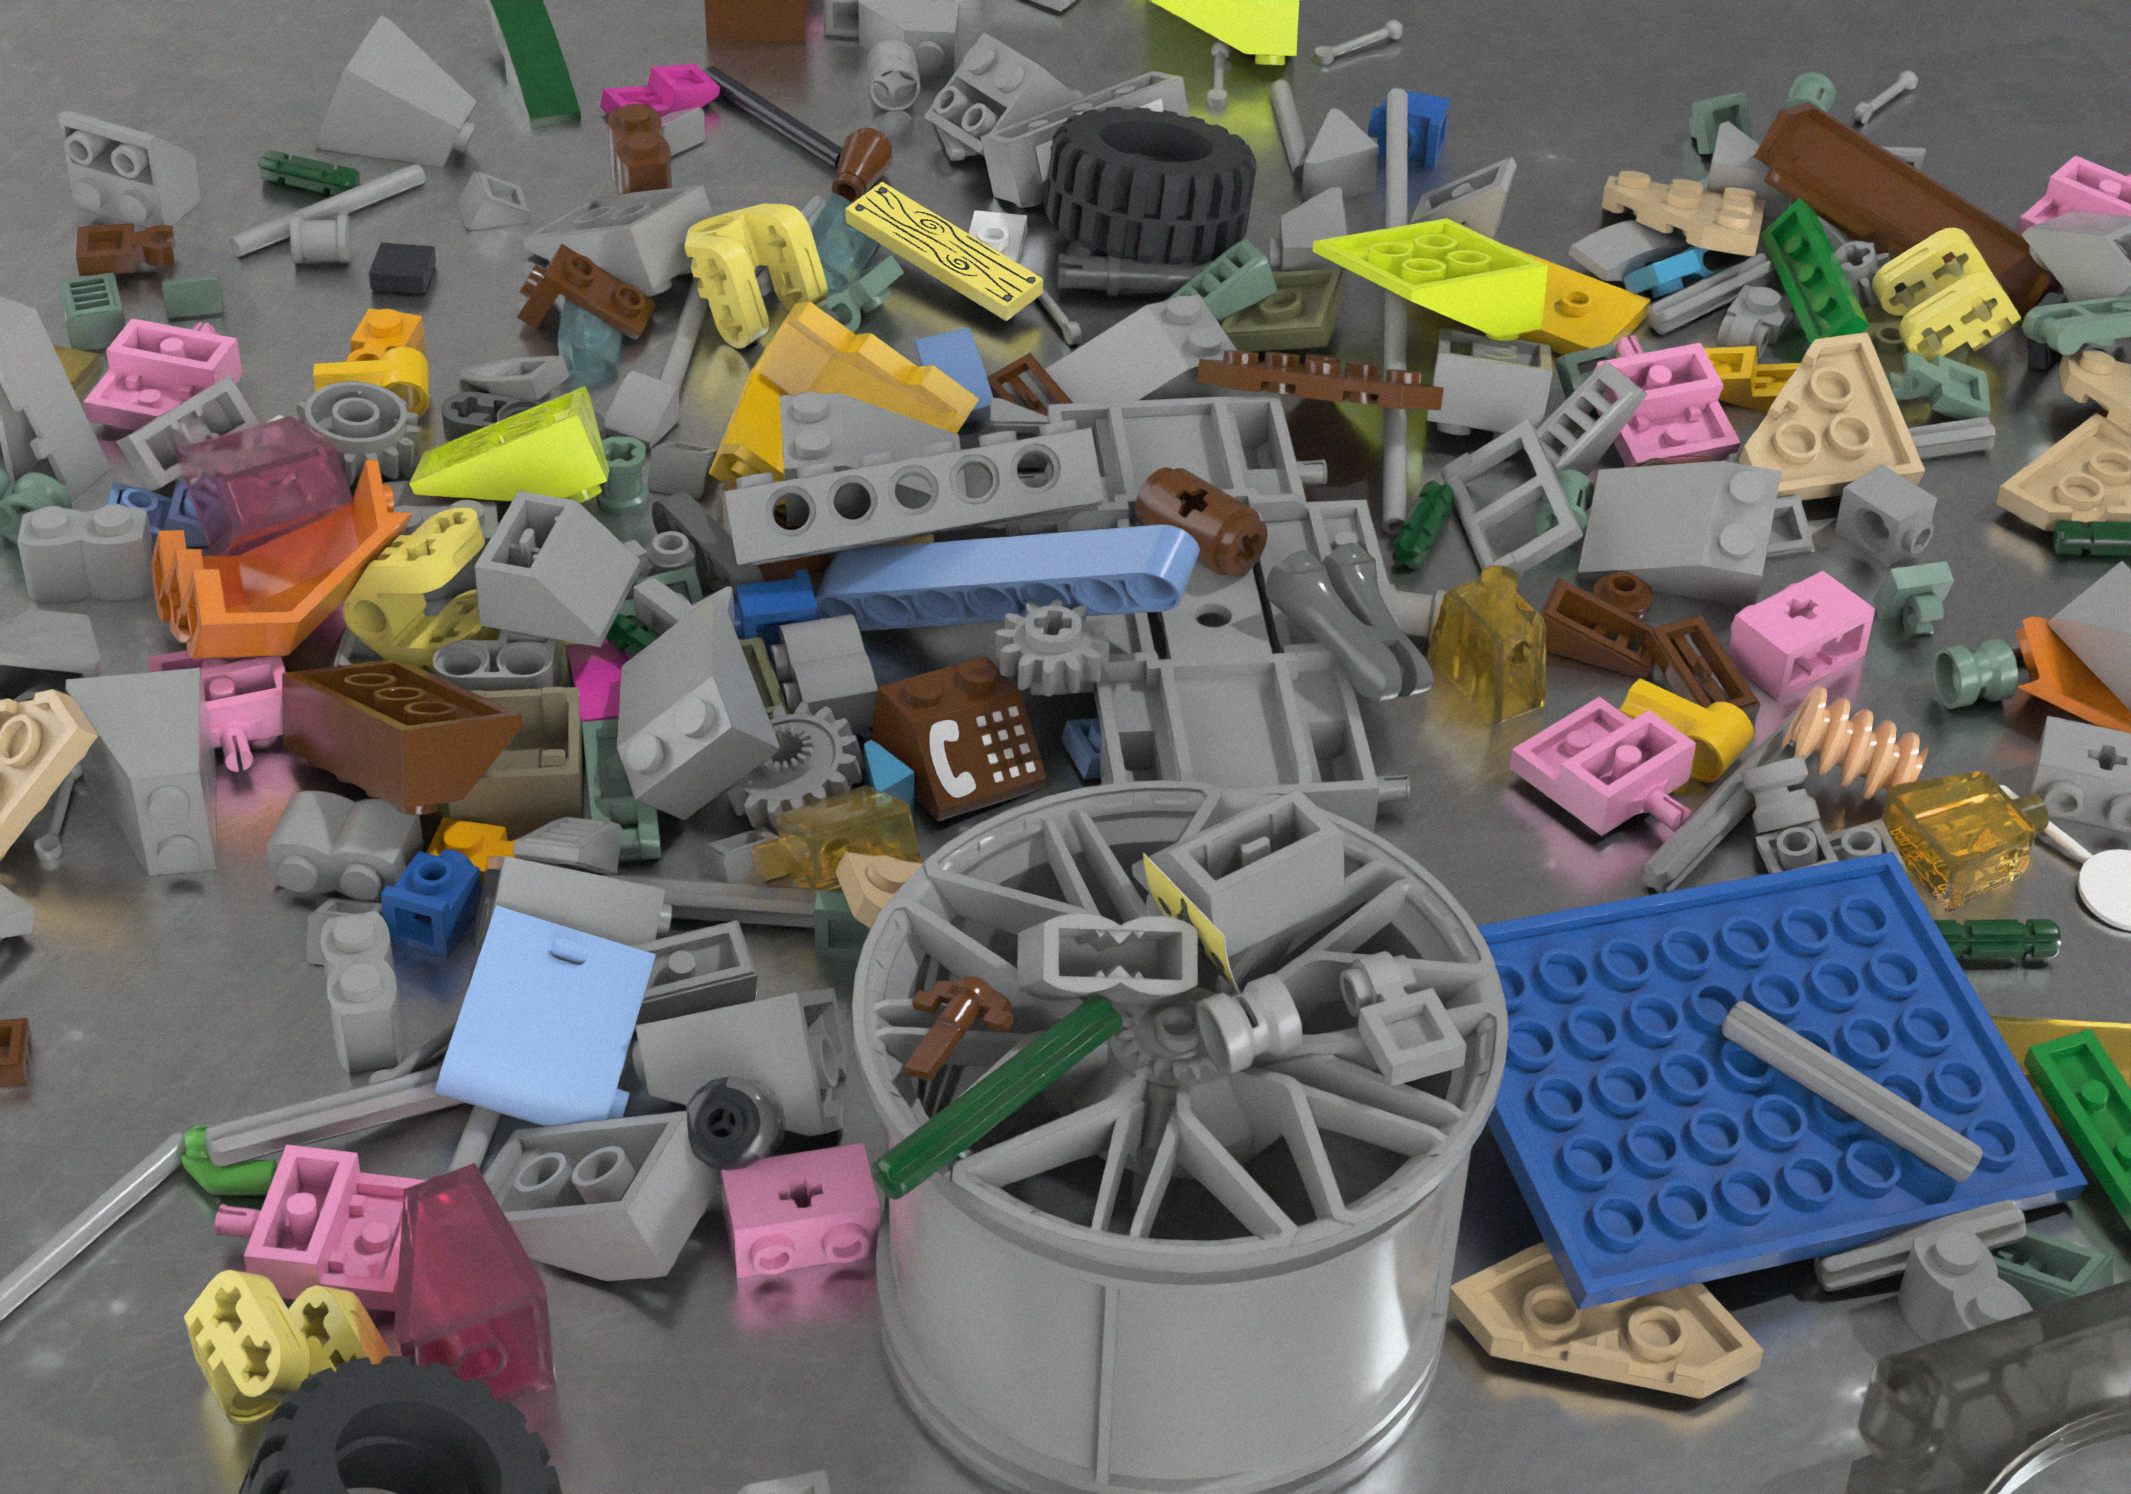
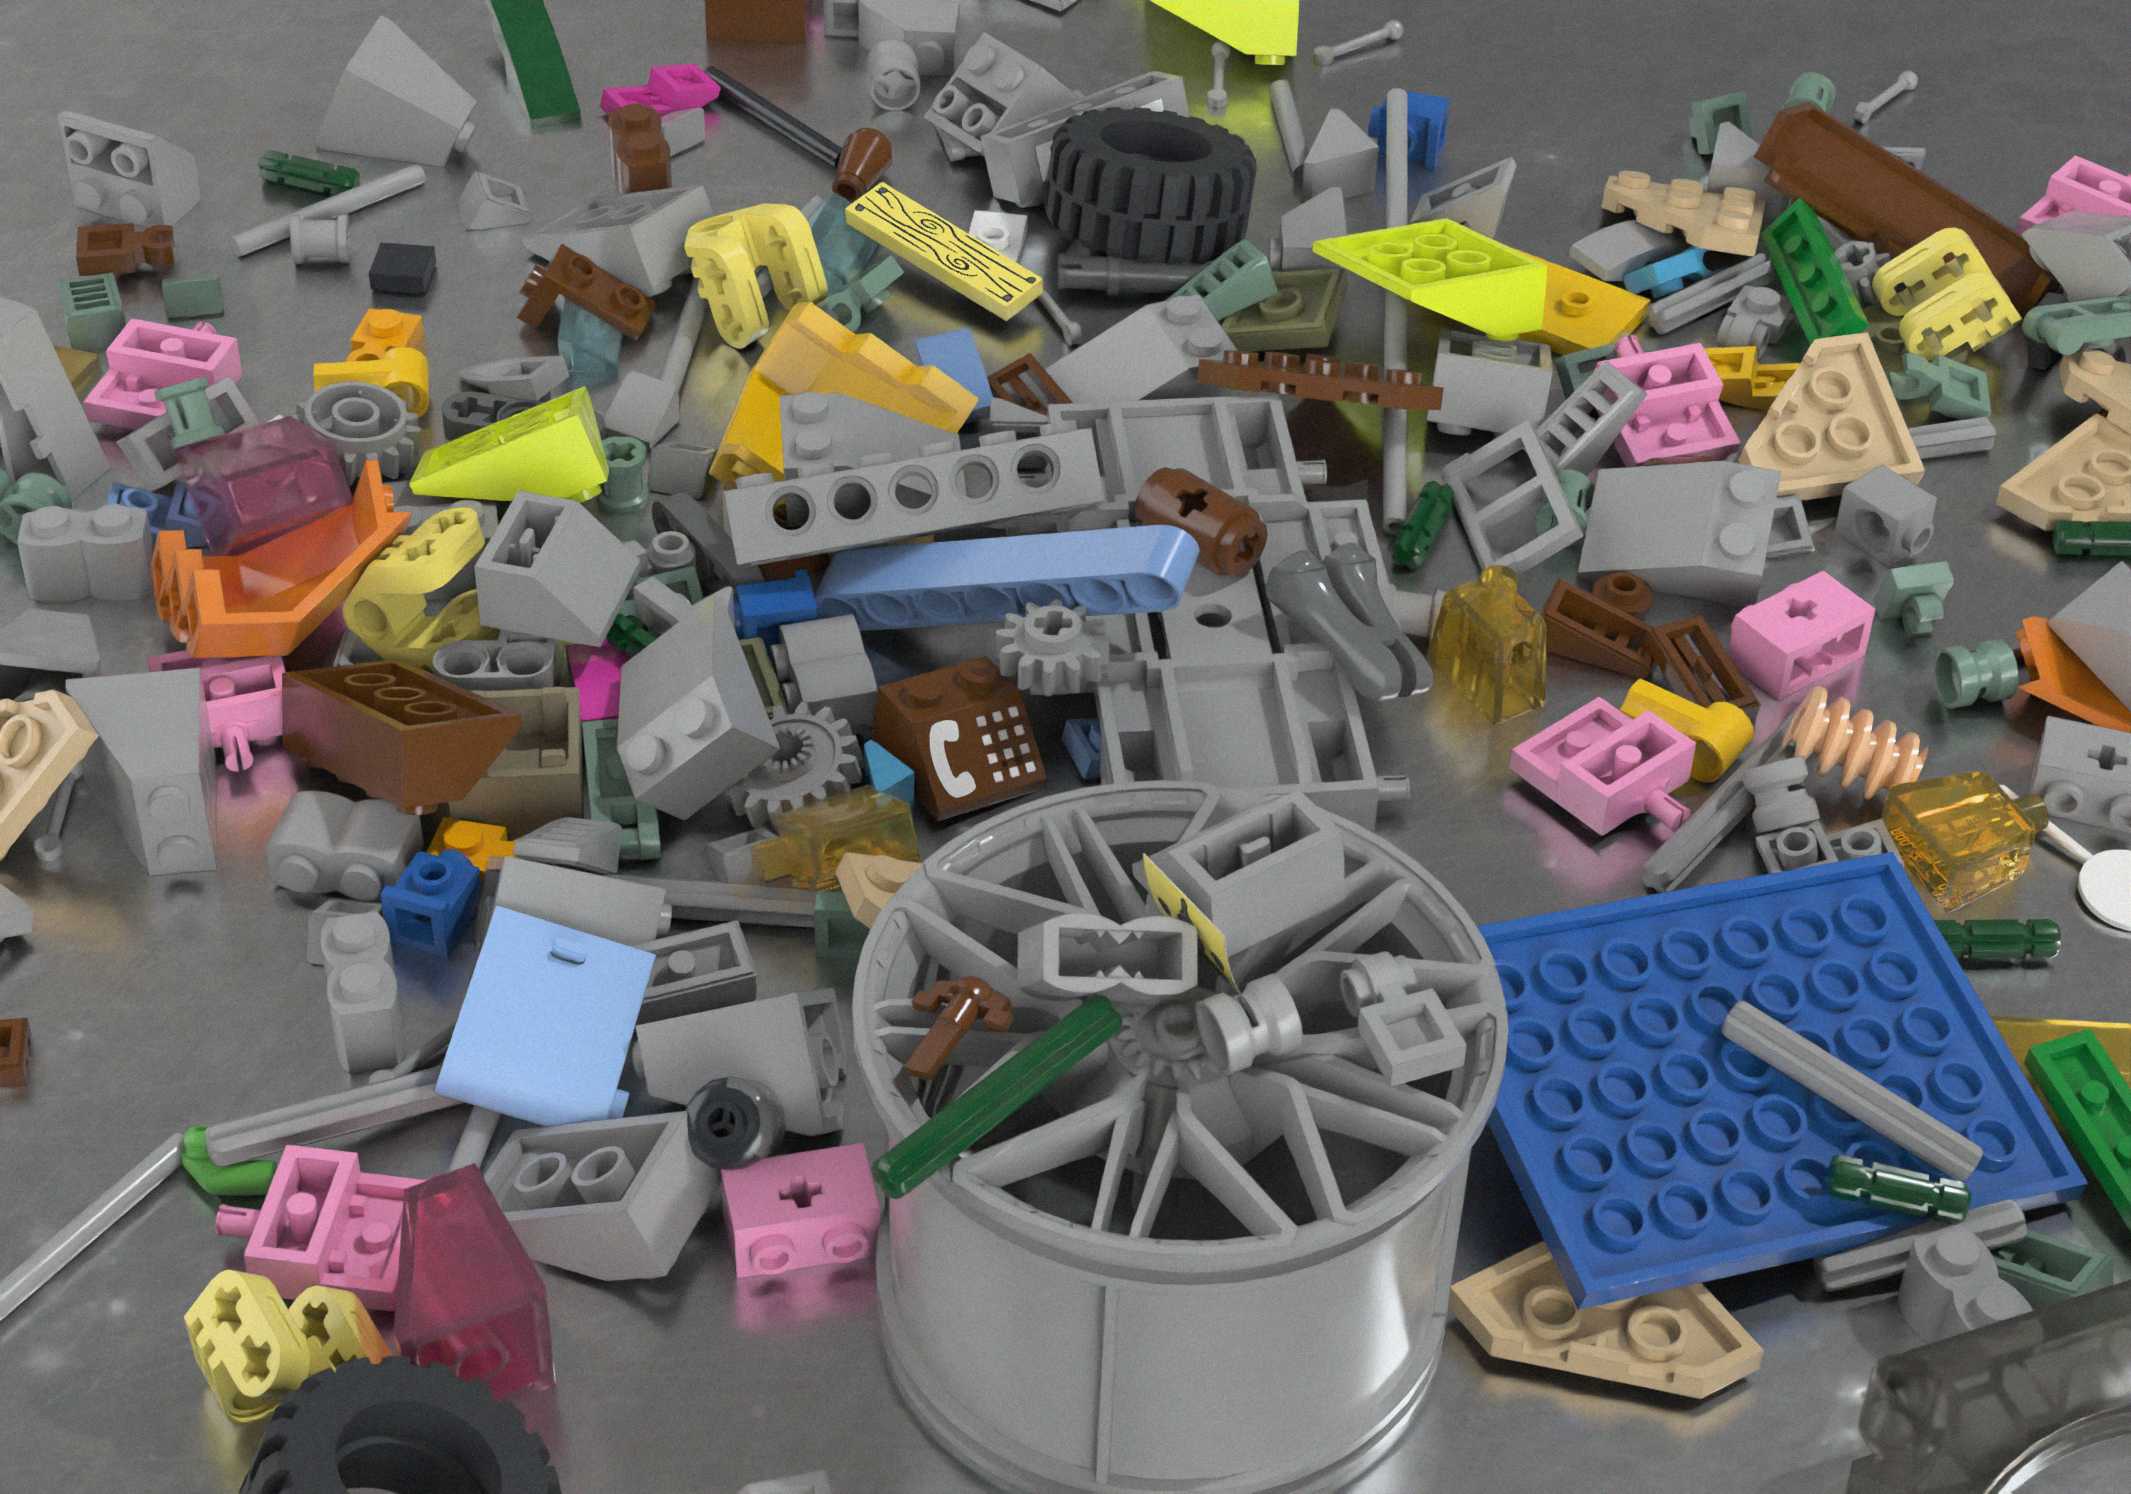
(189, 412): none -> sand green bush
(1897, 1189): none -> dark green axle

